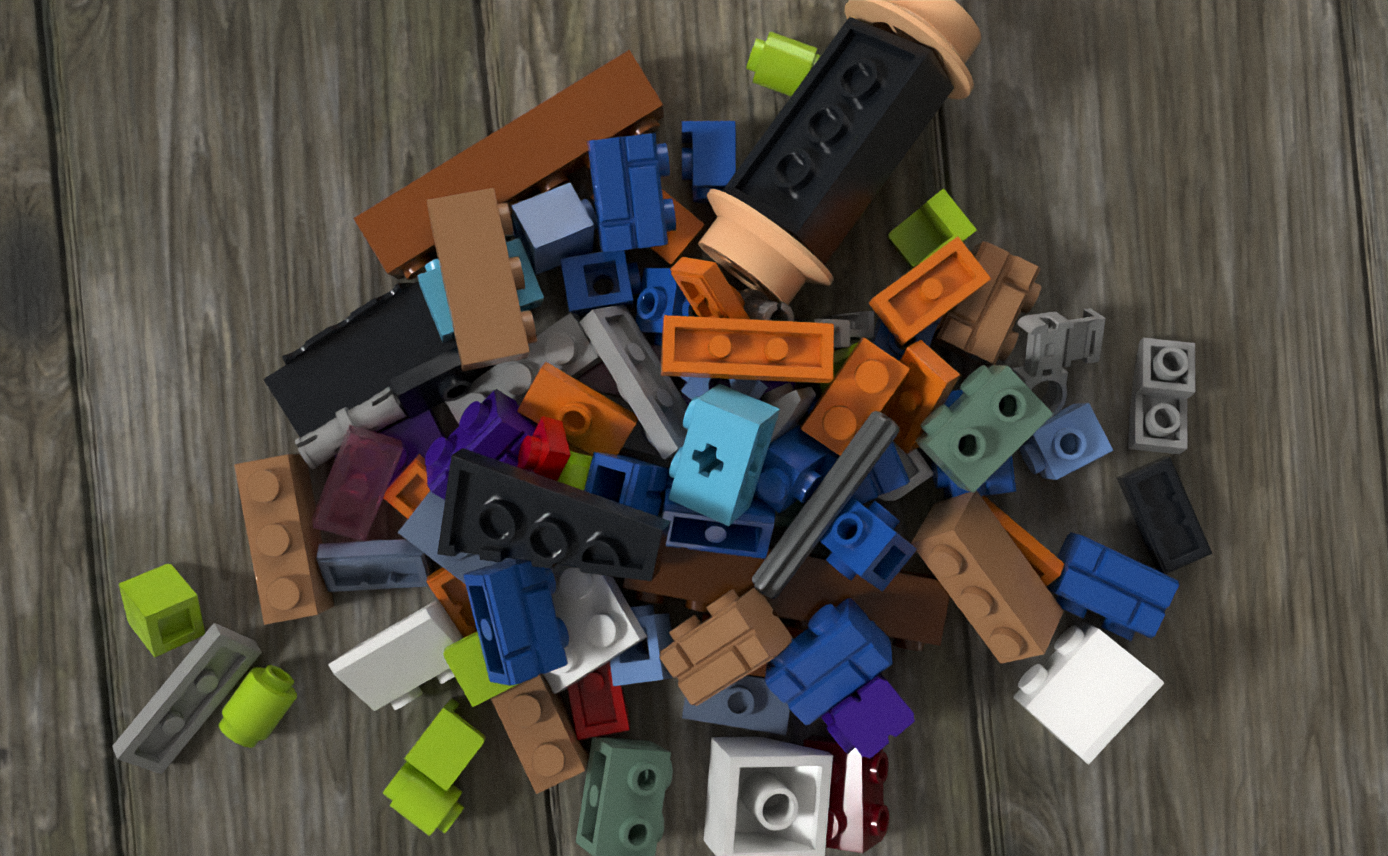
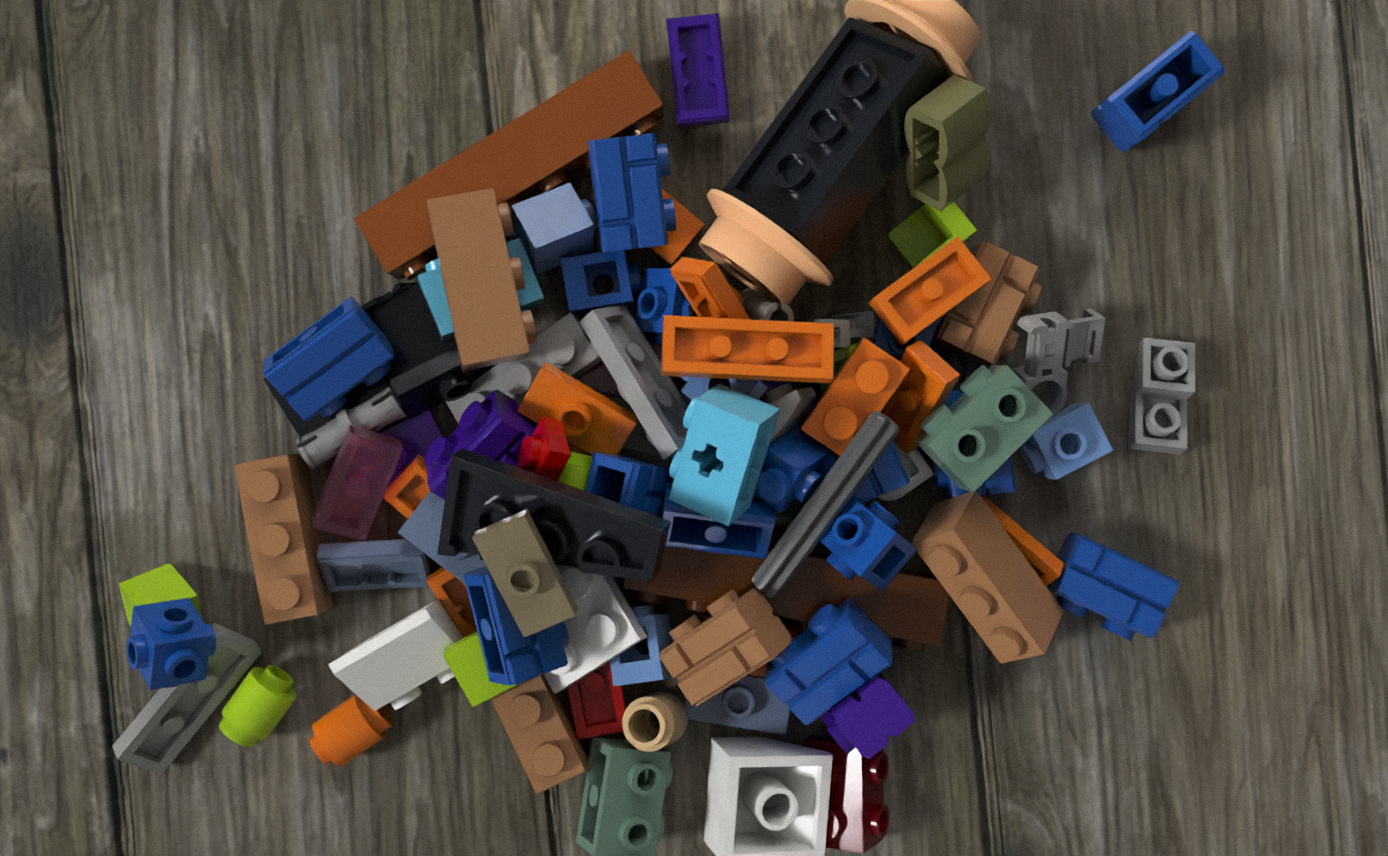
(170, 643): none -> blue brick
(329, 361): none -> blue brick
(348, 731): none -> orange brick
(423, 800): lime brick -> none
(446, 747): lime panel -> none
(525, 573): none -> dark tan plate
(641, 725): none -> tan brick
(698, 70): none -> dark purple plate
(711, 158): blue brick -> none
(781, 63): lime brick -> none
(947, 141): none -> olive brick
(1086, 690): white slope -> none
(1158, 91): none -> blue brick
(1164, 515): black plate -> none

